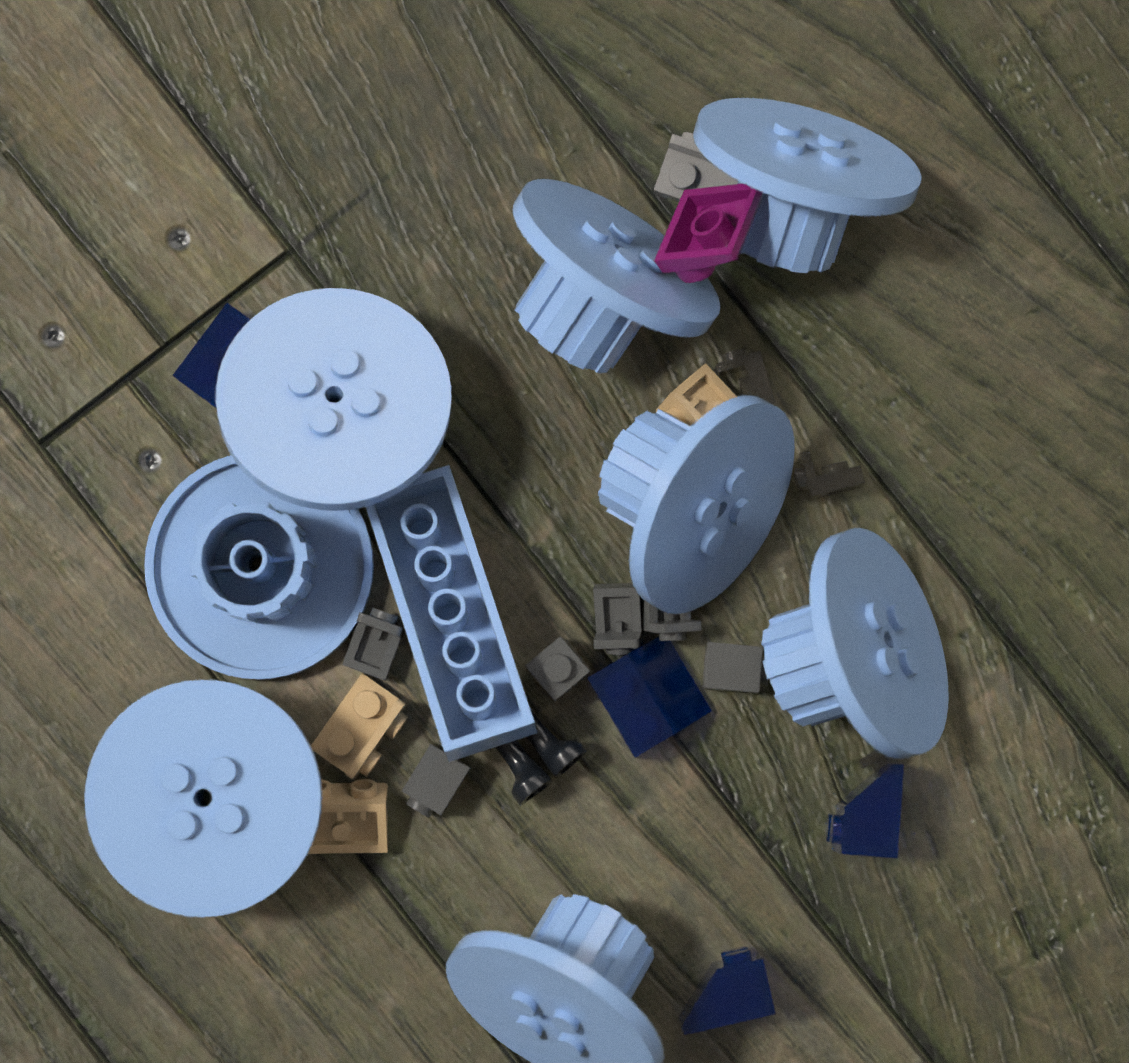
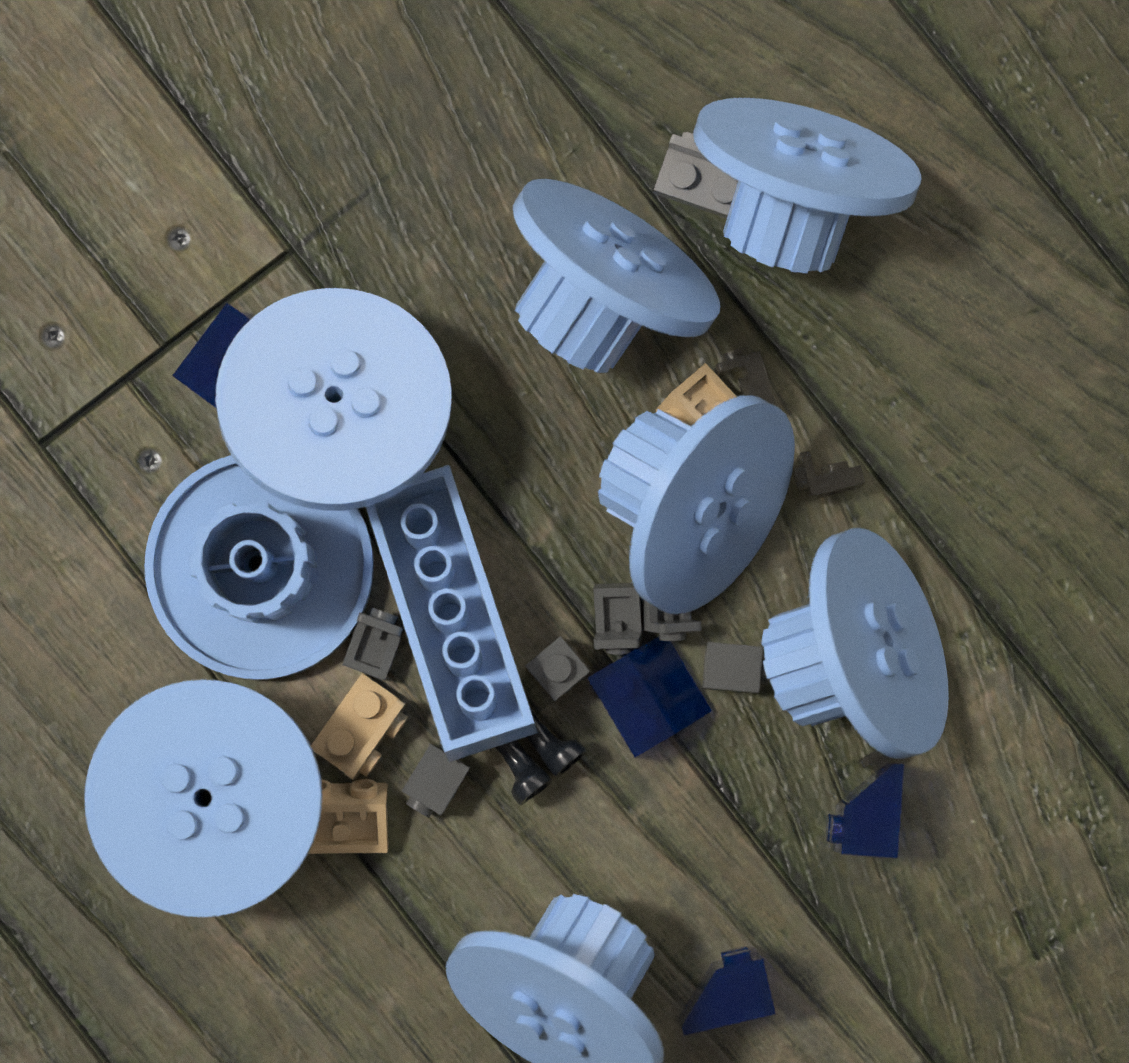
(707, 230): magenta slope -> none

